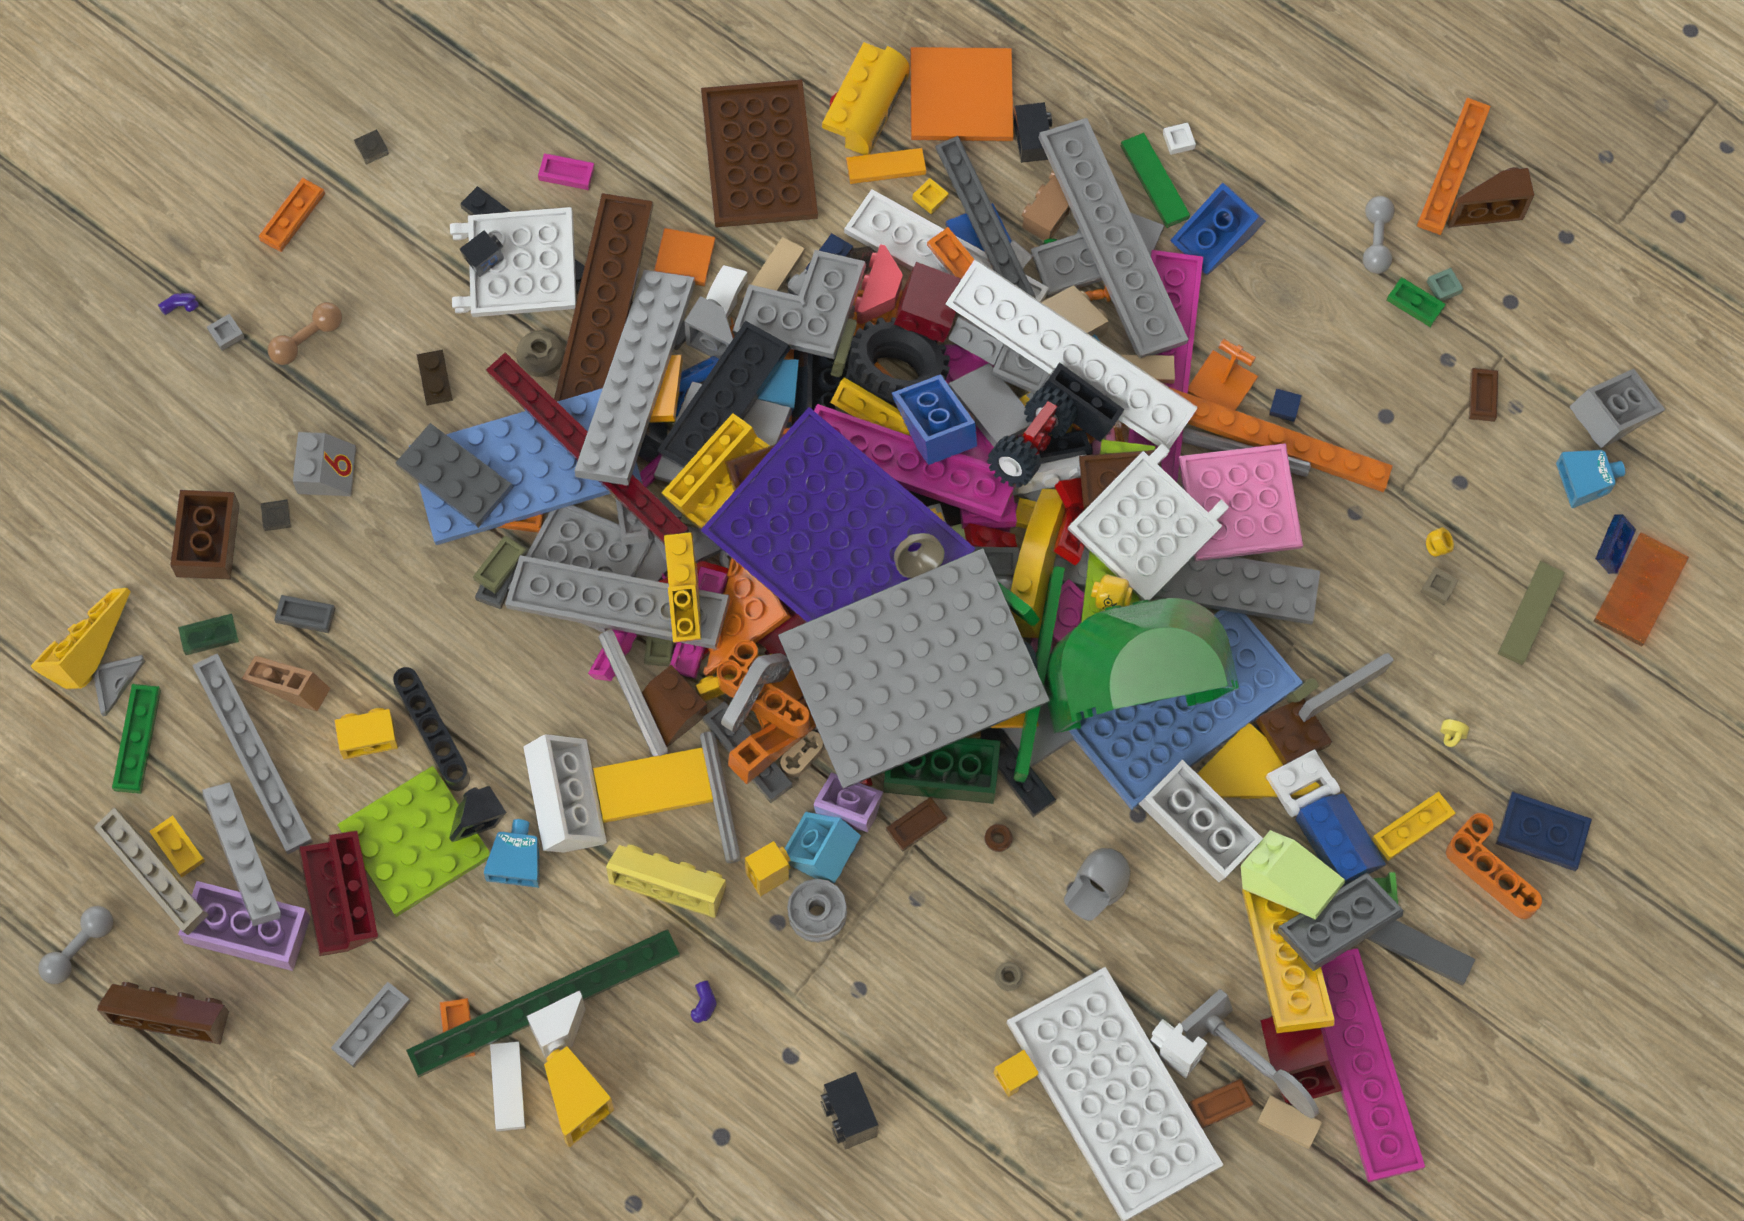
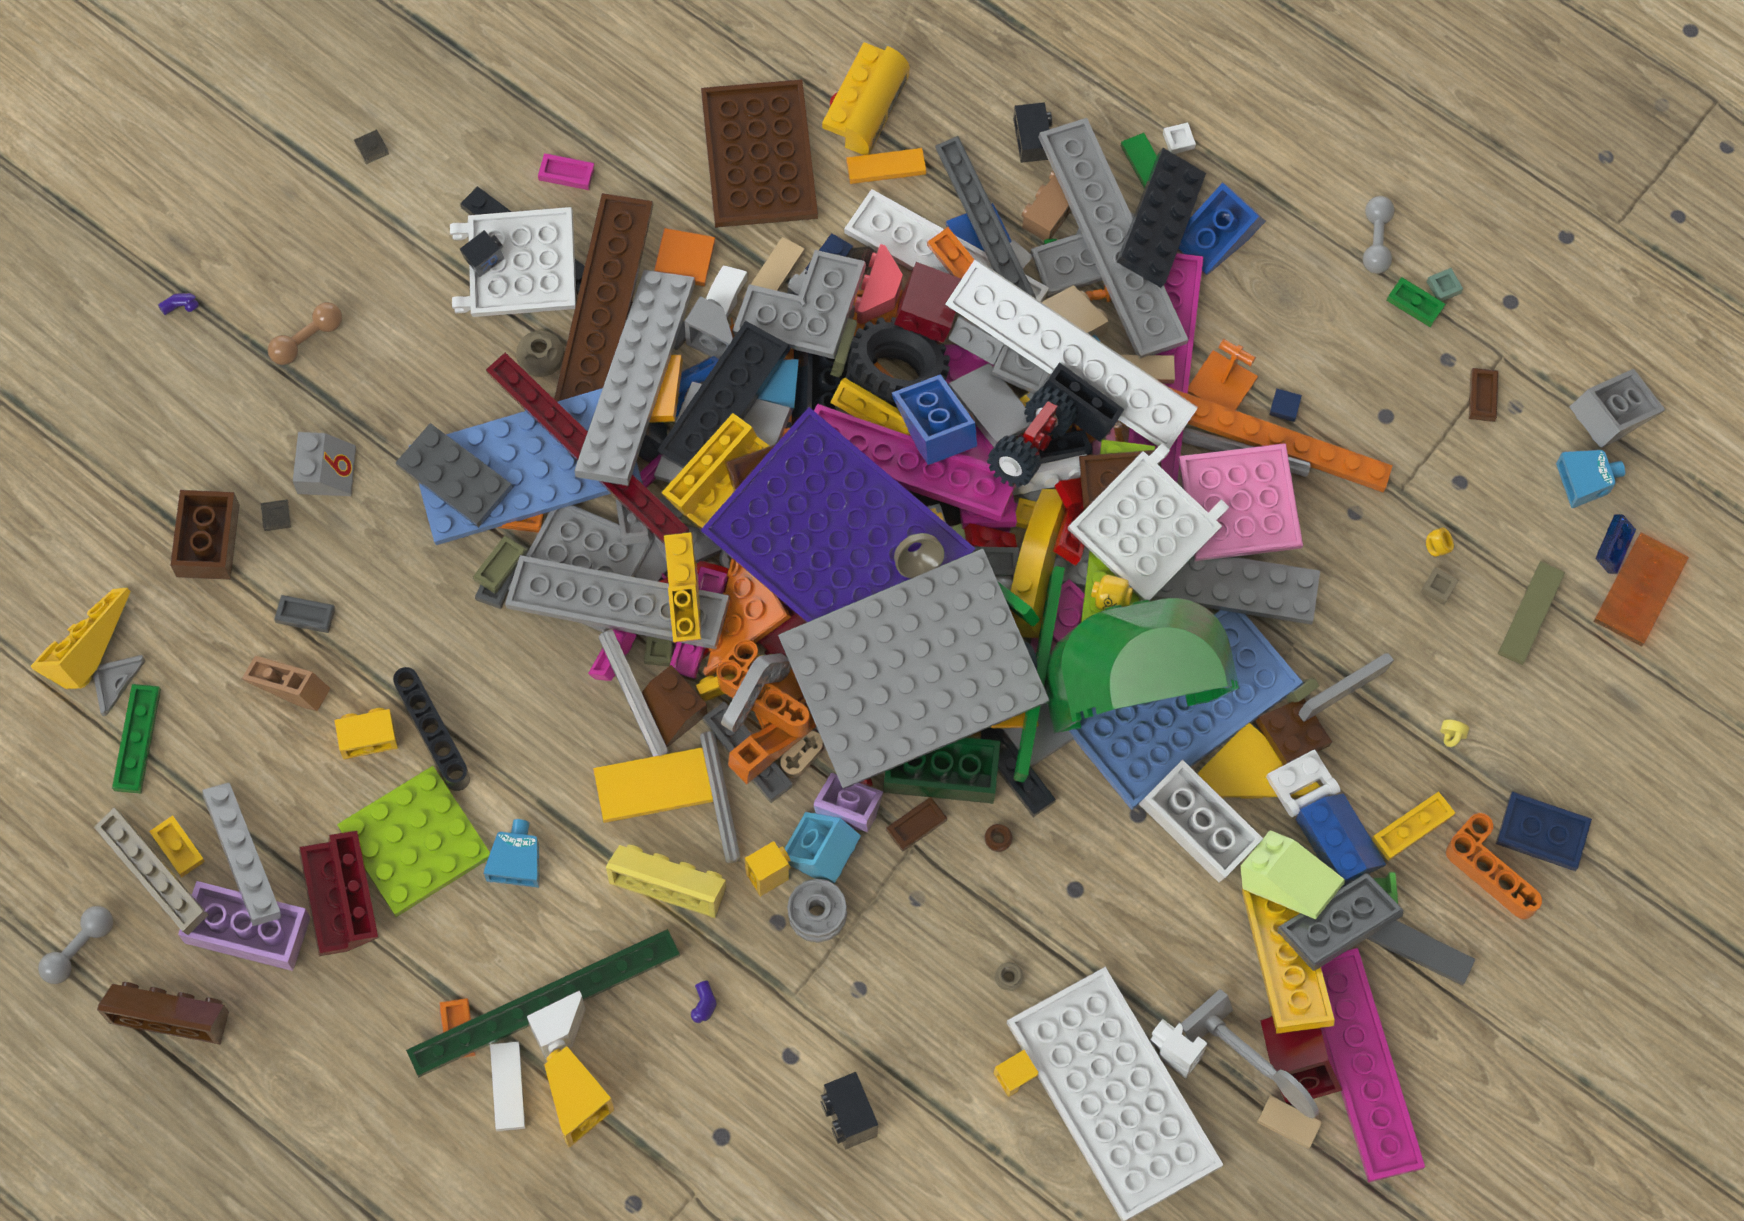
(208, 634): clear green plate -> none
(225, 332): light grey plate -> none
(252, 754): light grey plate -> none
(291, 214): orange tile -> none
(370, 1024): light grey plate -> none
(434, 377): dark brown plate -> none
(476, 813): black slope -> none
(564, 793): white slope -> none
(930, 196): yellow plate -> none
(961, 94): orange tile -> none
(1109, 871): light grey piece -> none
(1161, 217): none -> black plate
(1221, 1104): dark orange tile -> none
(1453, 166): orange plate -> none
(1495, 200): reddish brown slope -> none

